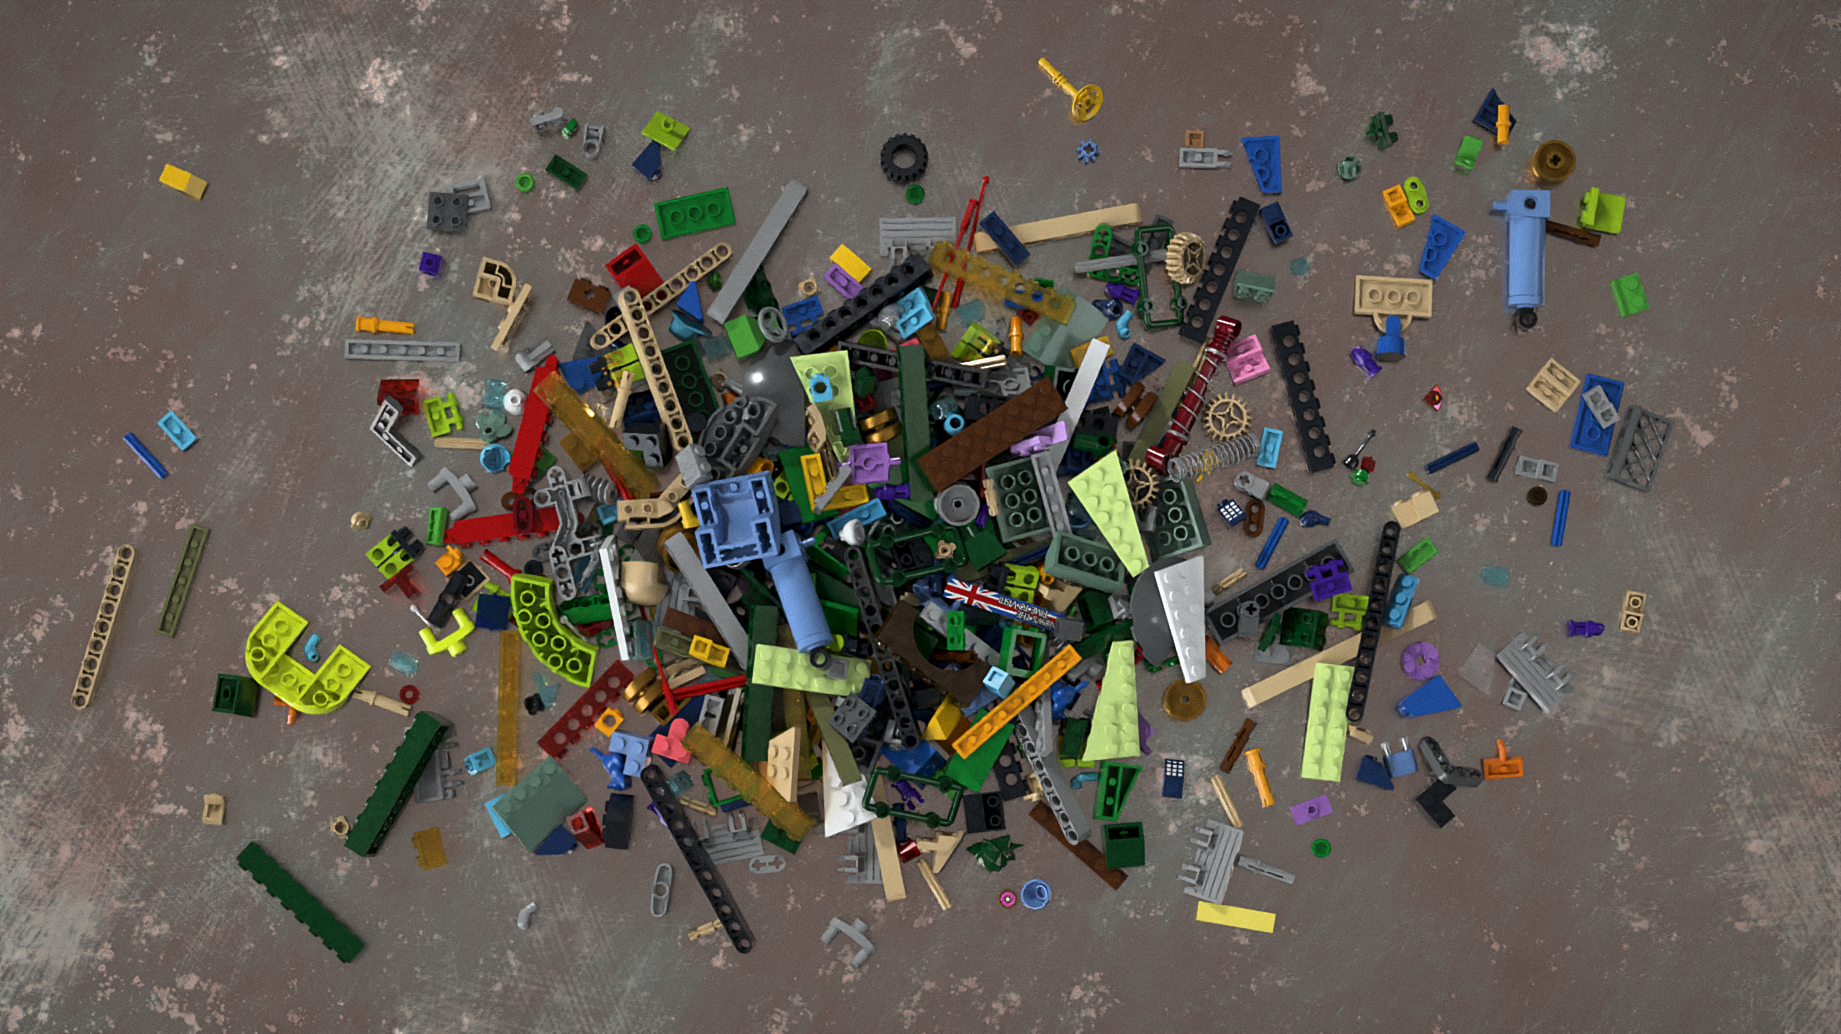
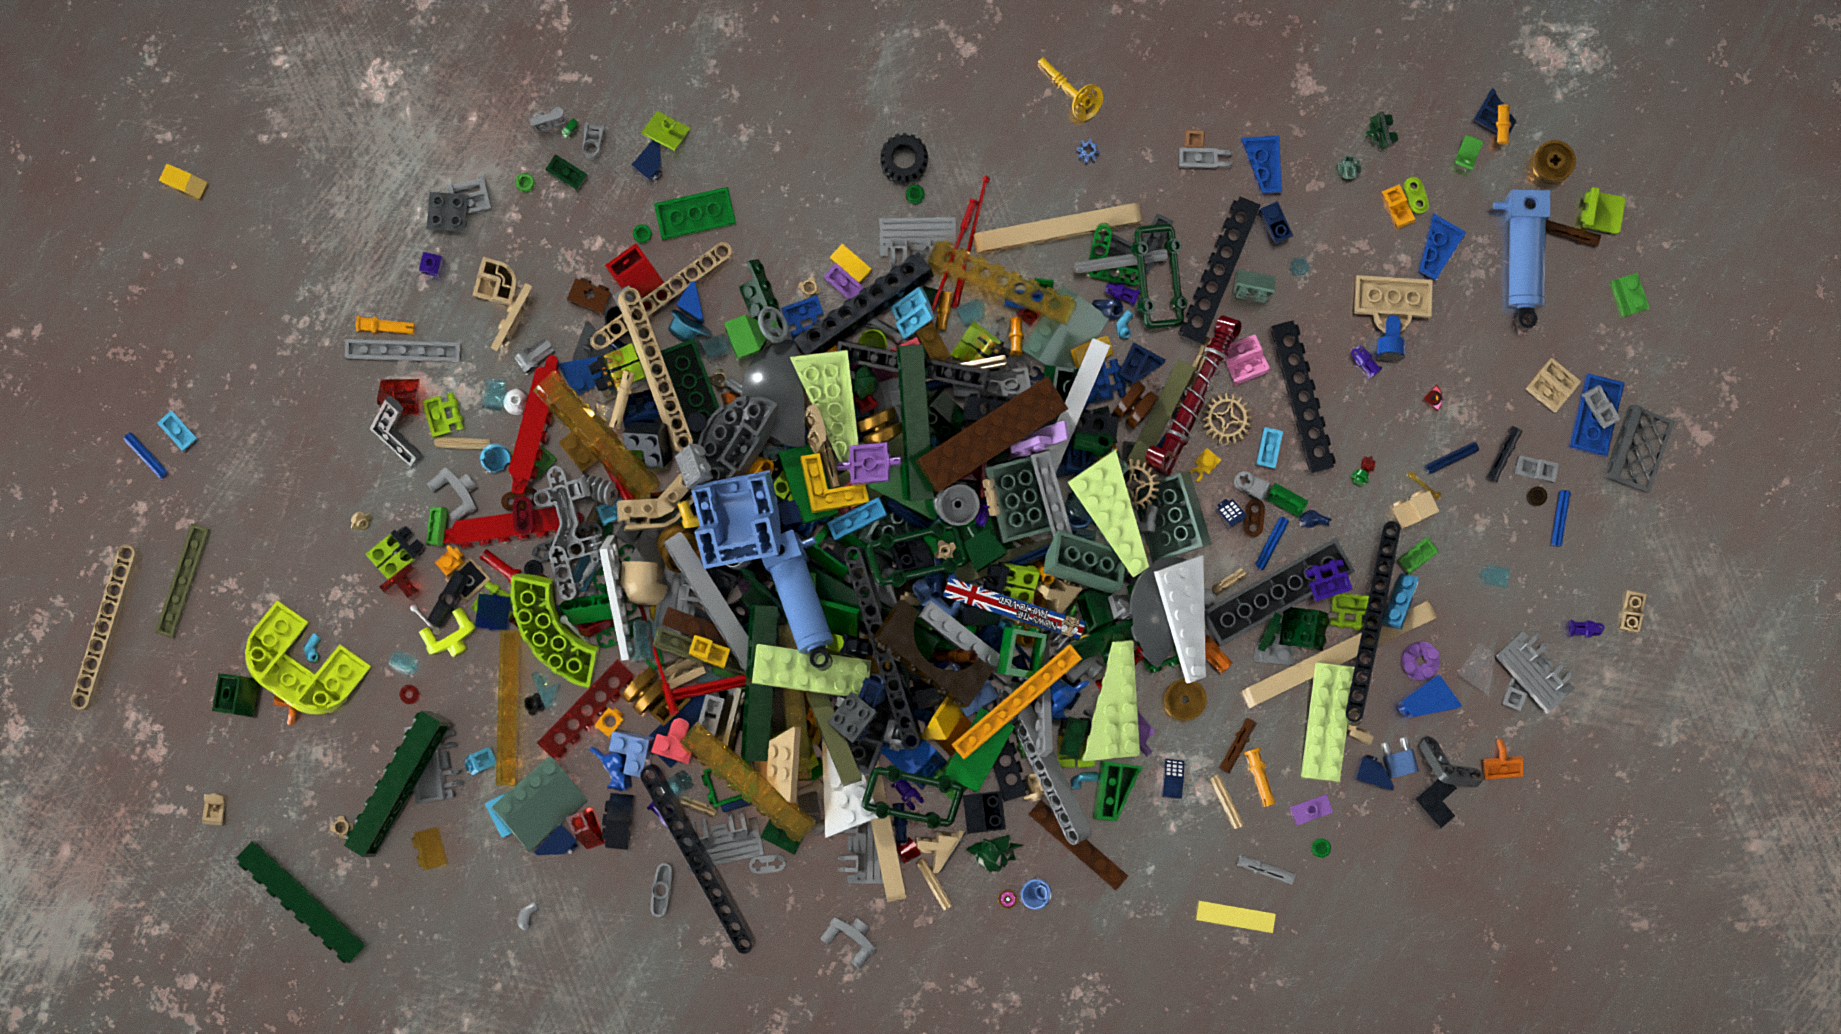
(374, 698): tan pin -> none
(493, 423): sand green plate -> none
(705, 929): tan axle -> none
(714, 280): bright green plate -> none
(757, 250): light grey beam -> none
(820, 396): medium azure brick -> none
(832, 488): light grey plate -> none
(838, 669): light grey tile -> none
(848, 431): dark green piece -> none
(853, 533): white brick -> none
(890, 315): clear hair -> none
(893, 492): dark purple piece -> none
(943, 408): clear light blue brick -> none
(955, 630): green hinge -> none
(957, 420): medium azure brick -> none
(999, 682): medium azure brick -> none
(1004, 239): dark blue tile -> none
(1069, 628): dark grey brick -> none
(1123, 845): dark green slope -> none
(1179, 465): light grey piece -> none
(1186, 258): tan gear -> none
(1215, 863): light grey hinge -> none
(1249, 624): dark grey piece -> none
(1351, 461): black hinge -> none

